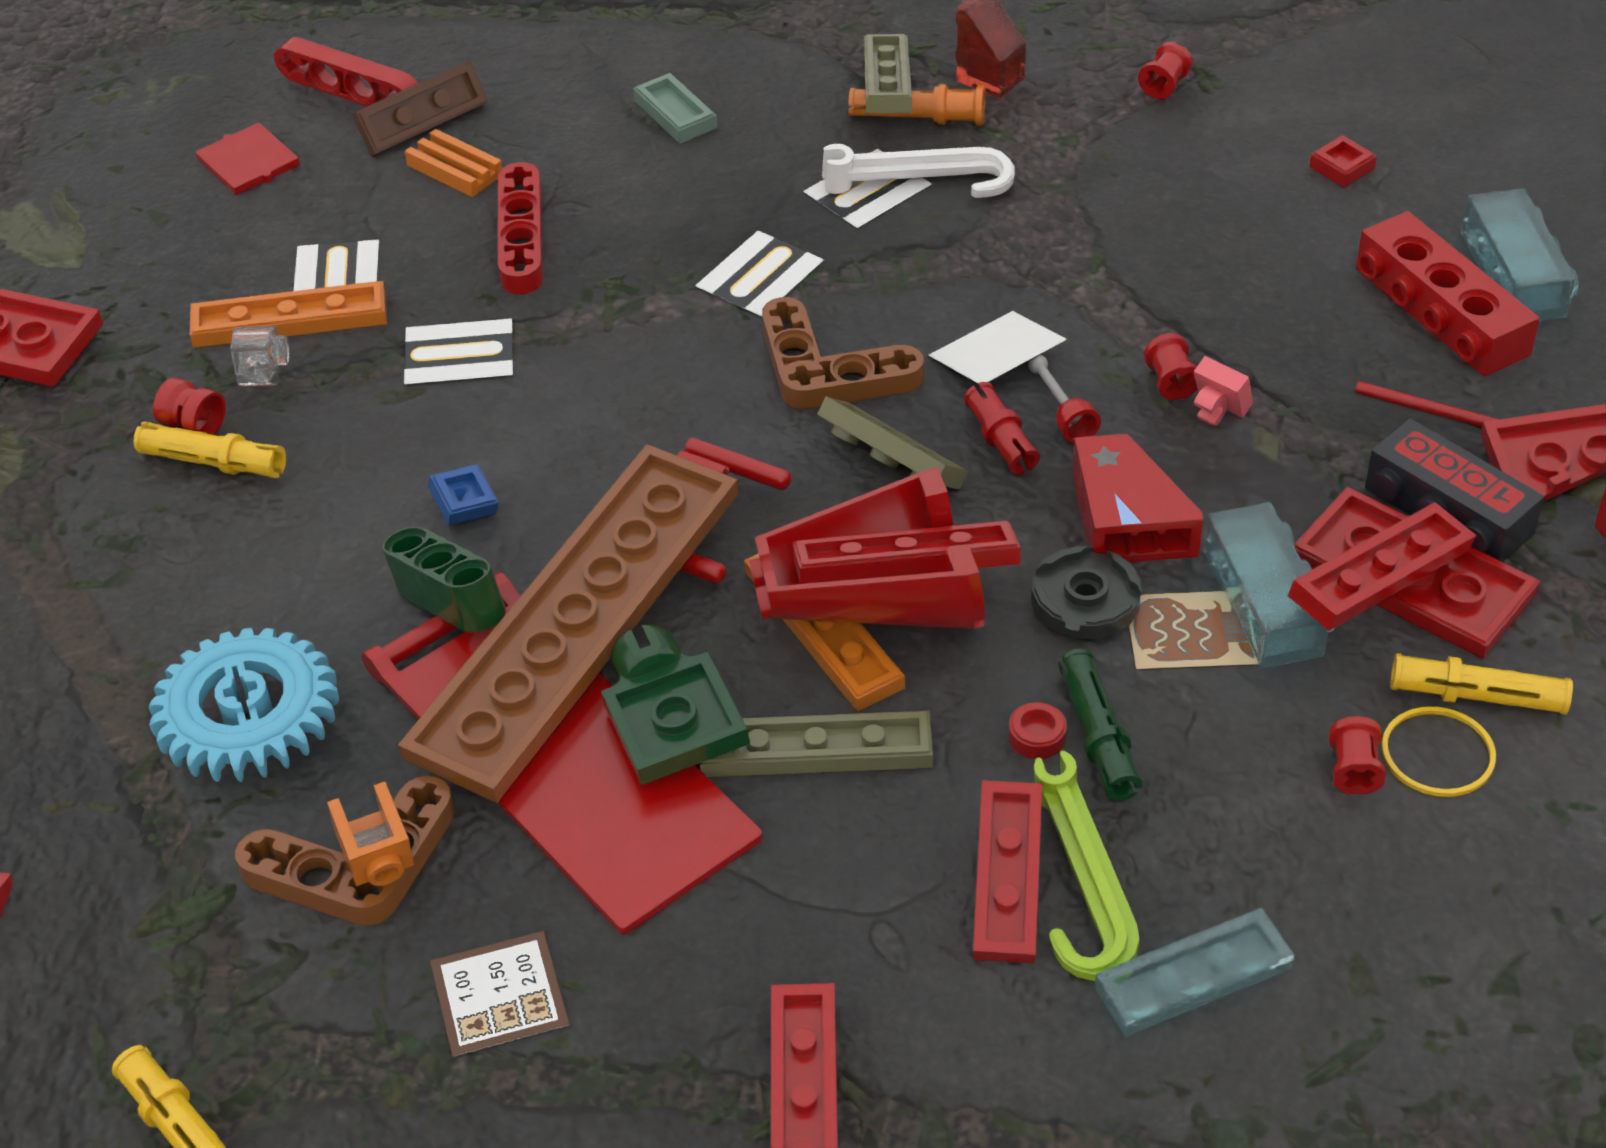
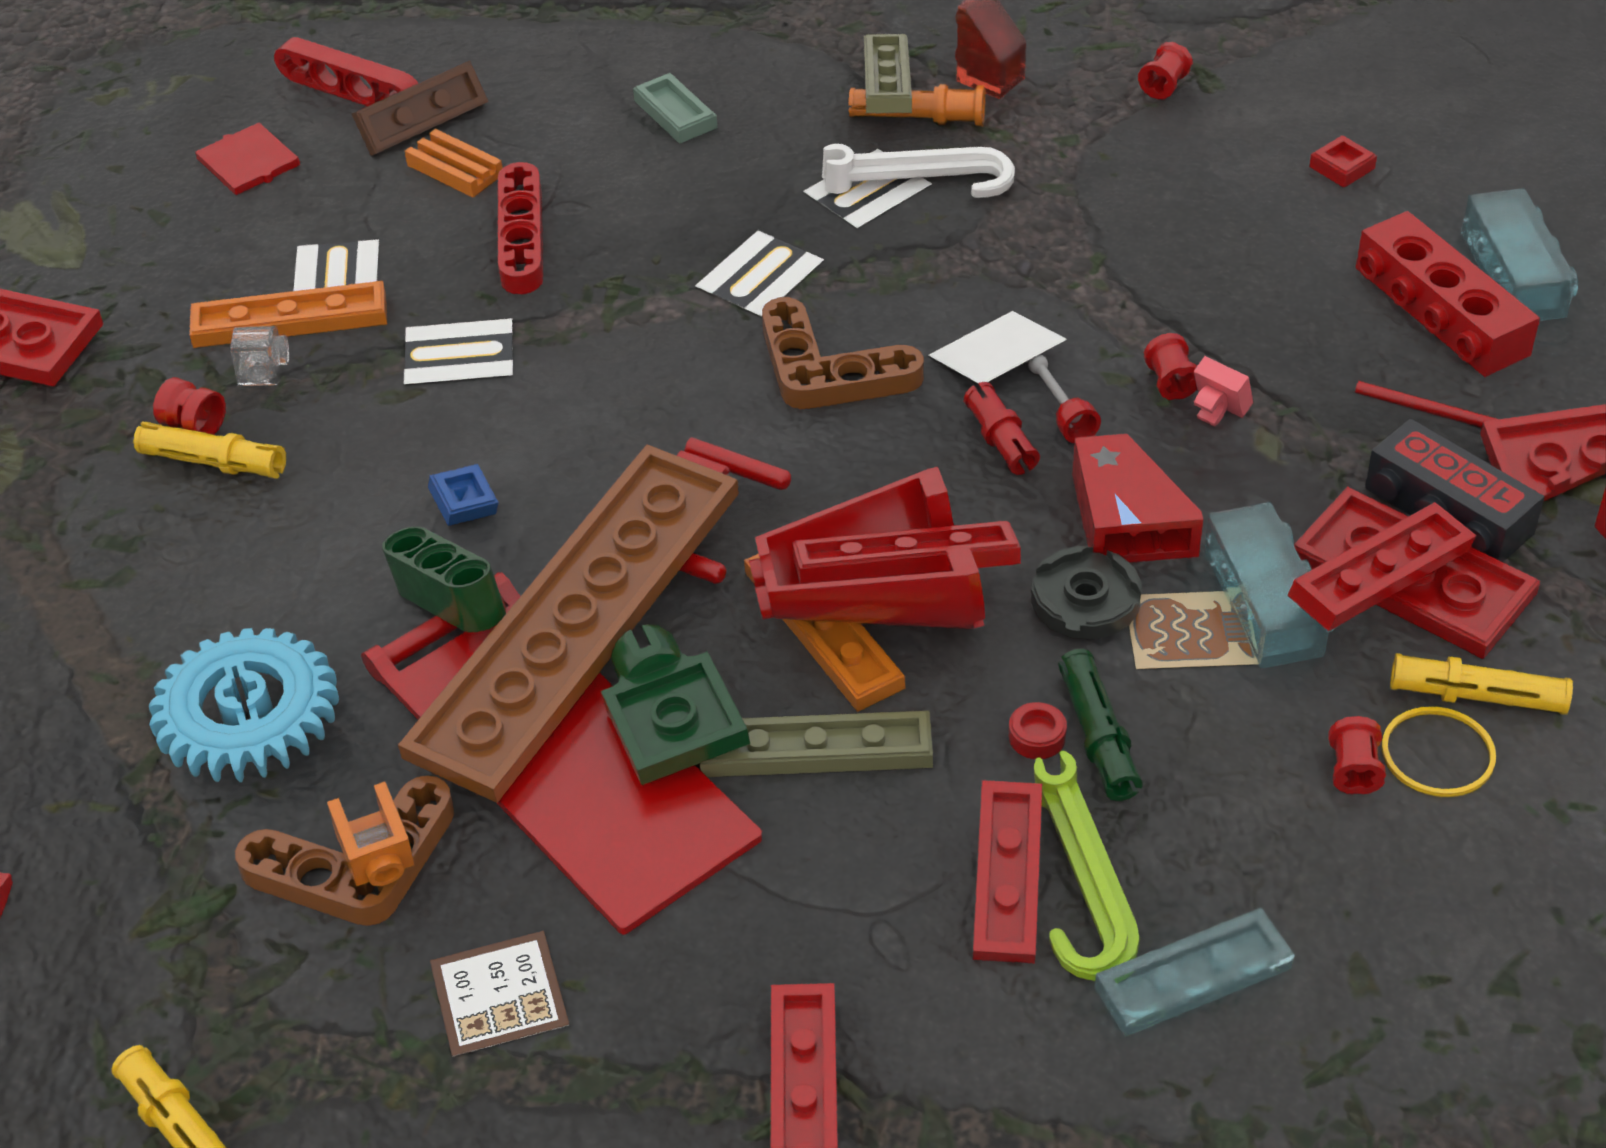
(888, 443): olive plate -> none

